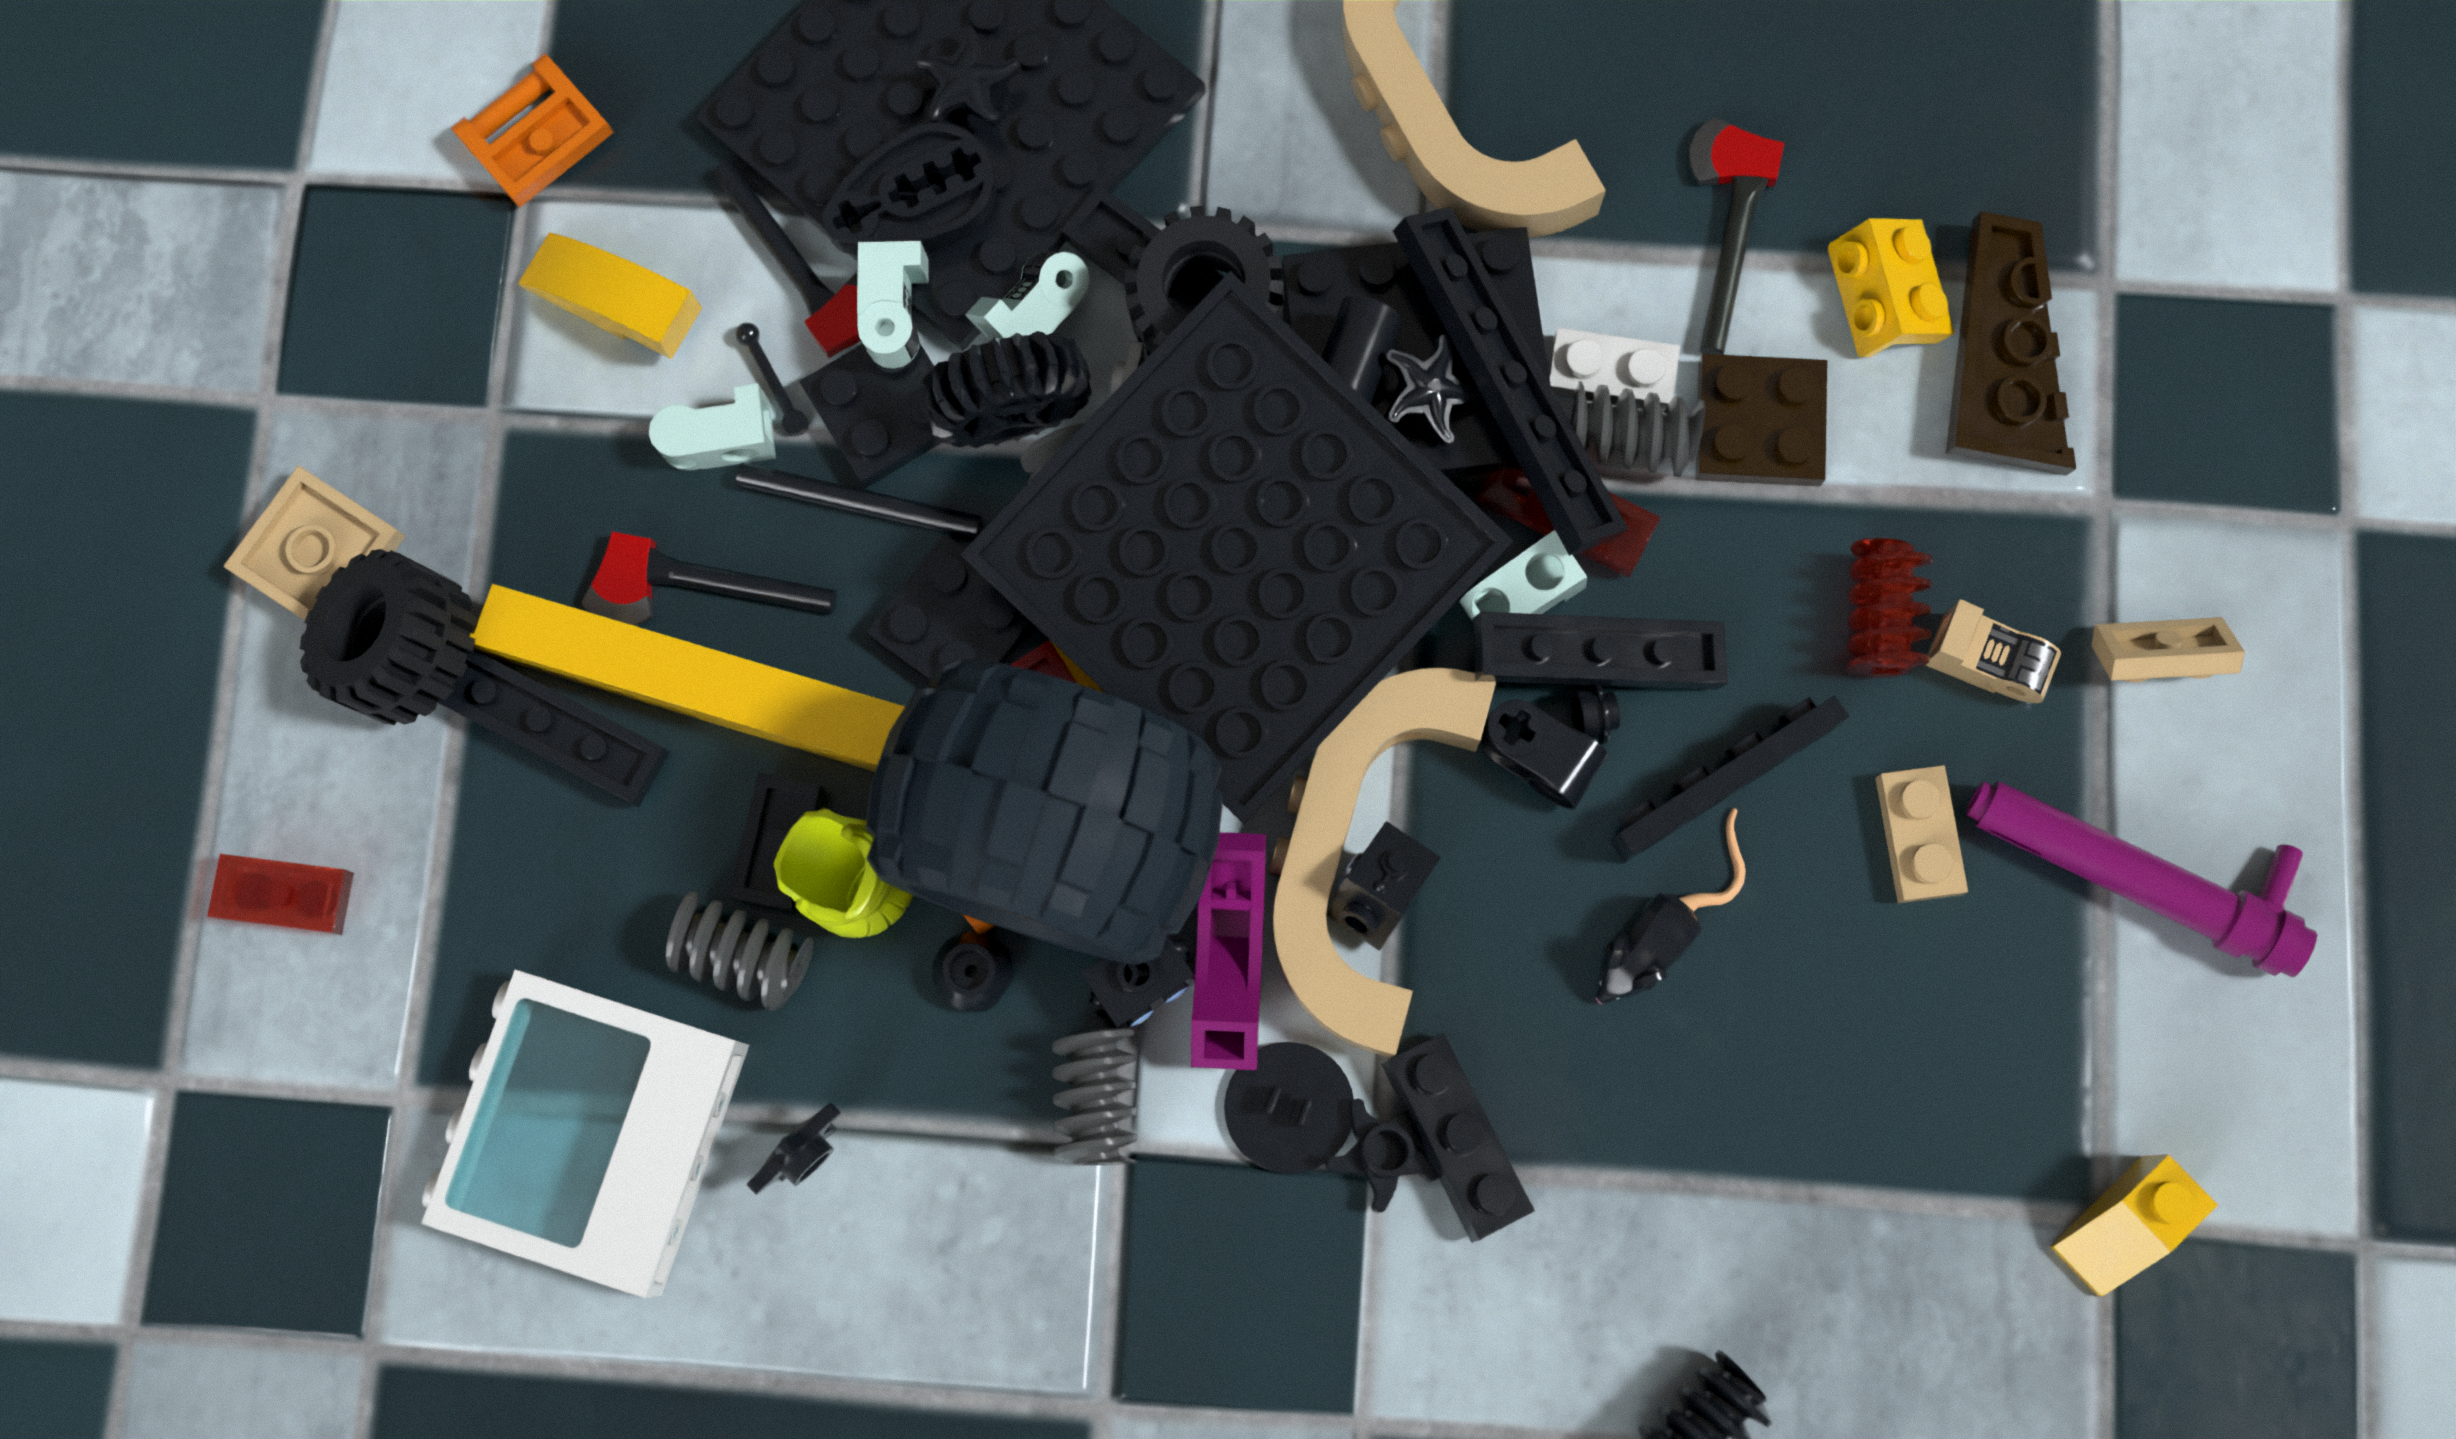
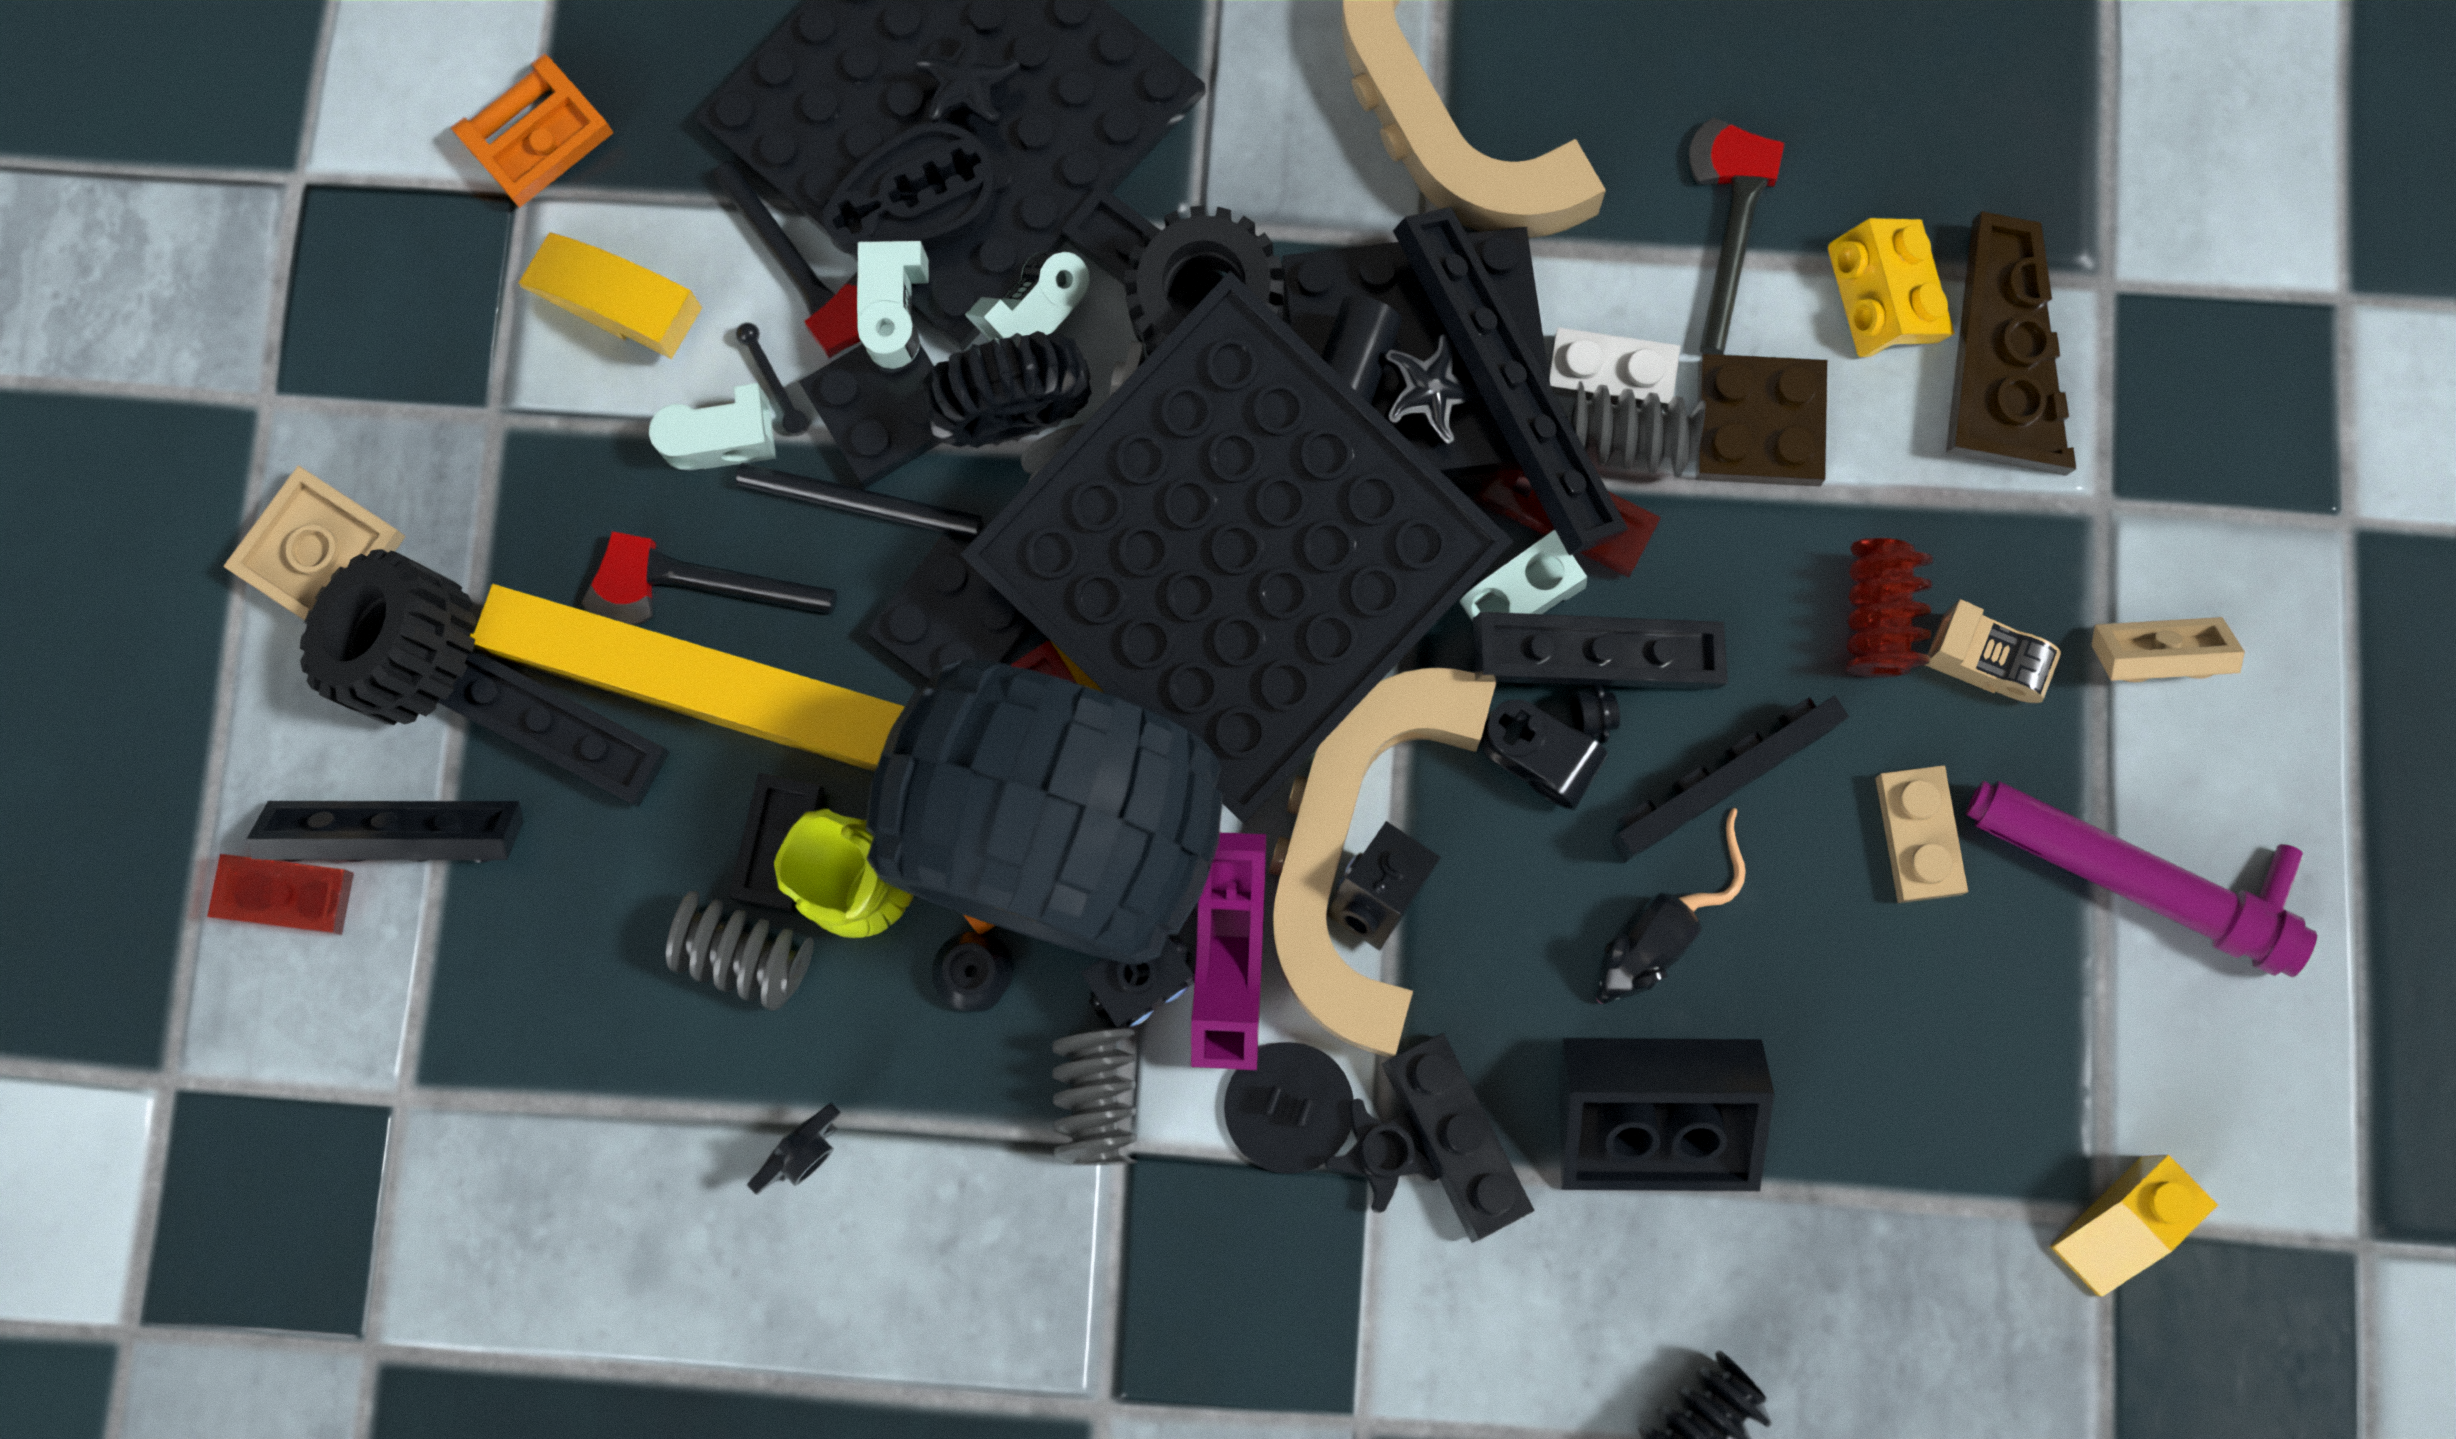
(386, 830): none -> black plate
(584, 1134): panel -> none
(1664, 1114): none -> black slope

